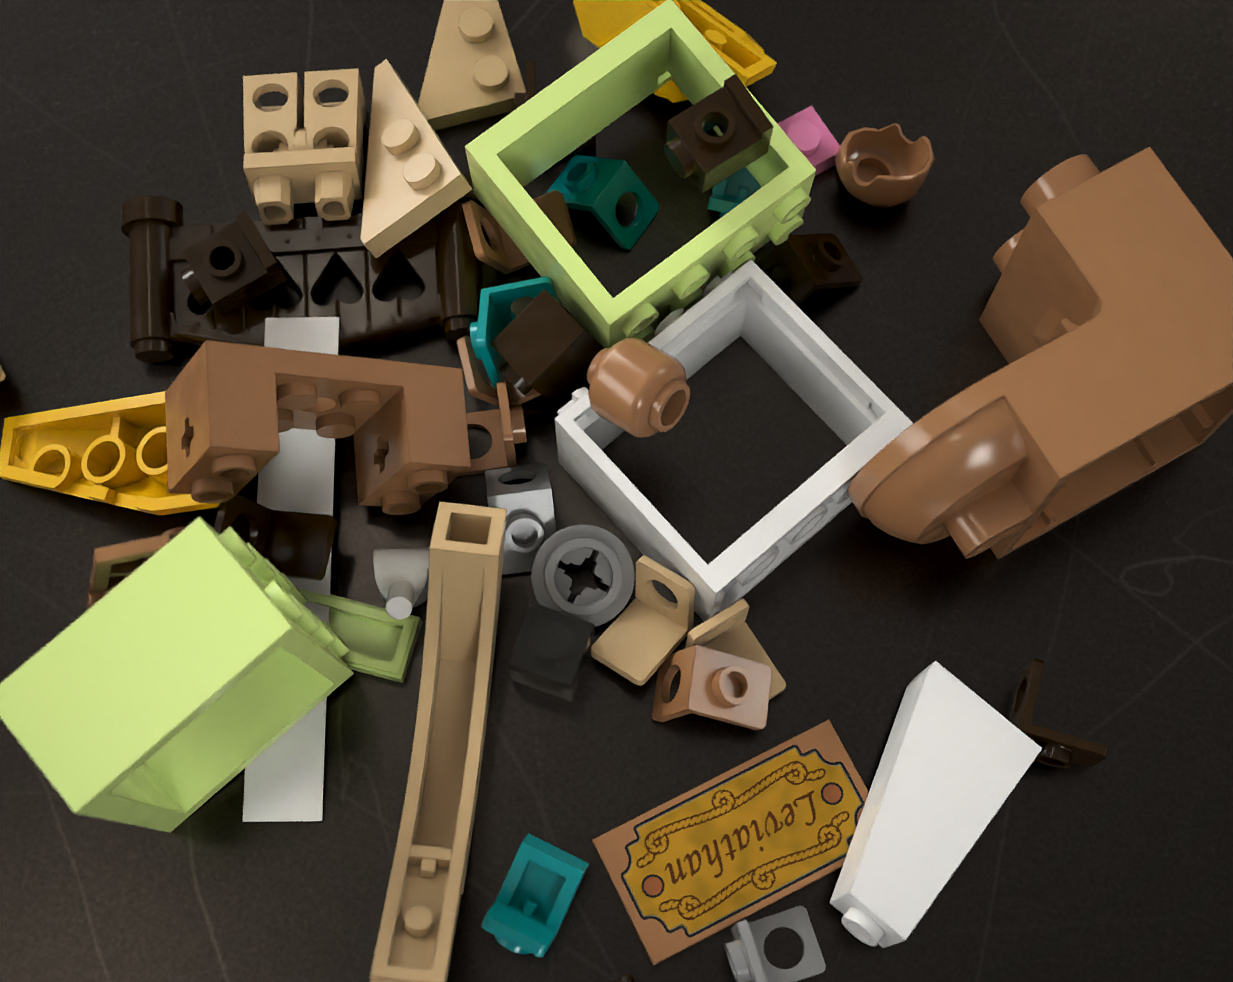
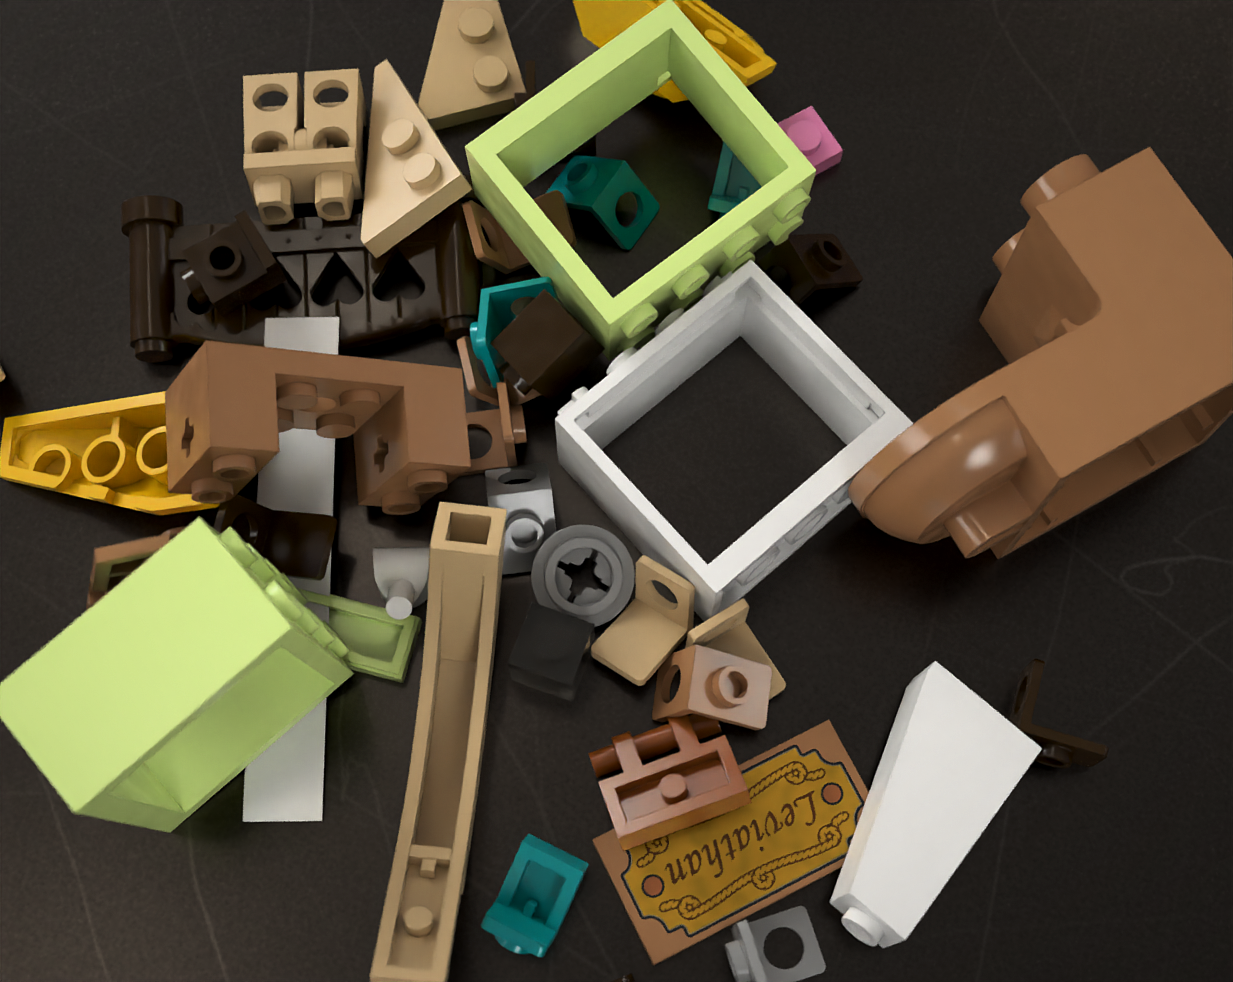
(638, 387): medium nougat head -> none
(673, 790): none -> dark orange plate
(711, 158): dark brown brick -> none
(883, 165): medium nougat hair -> none

